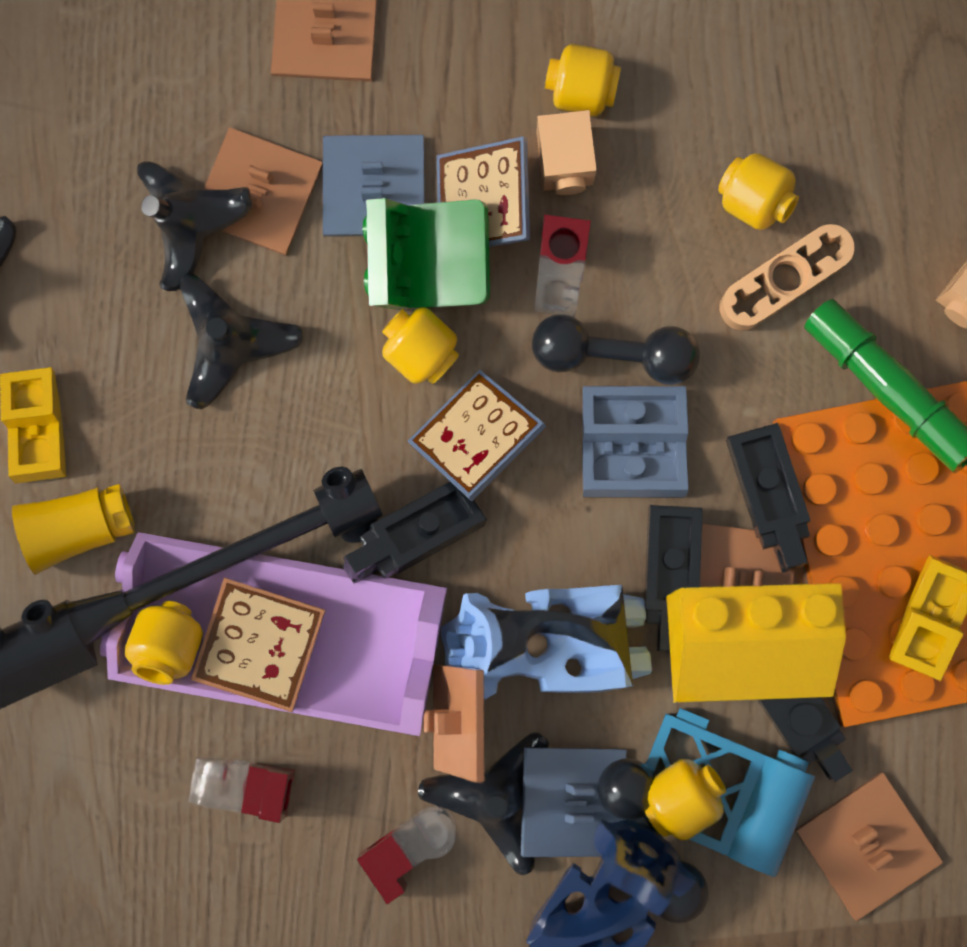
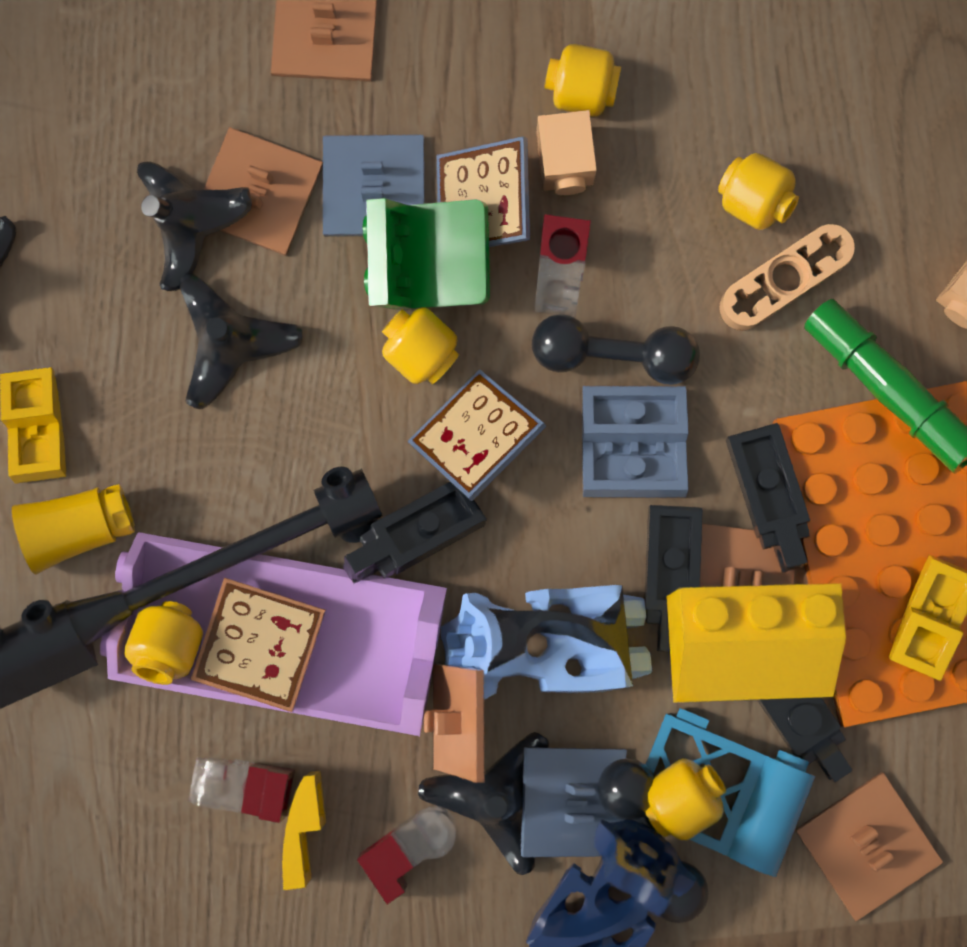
(305, 815): none -> yellow slope

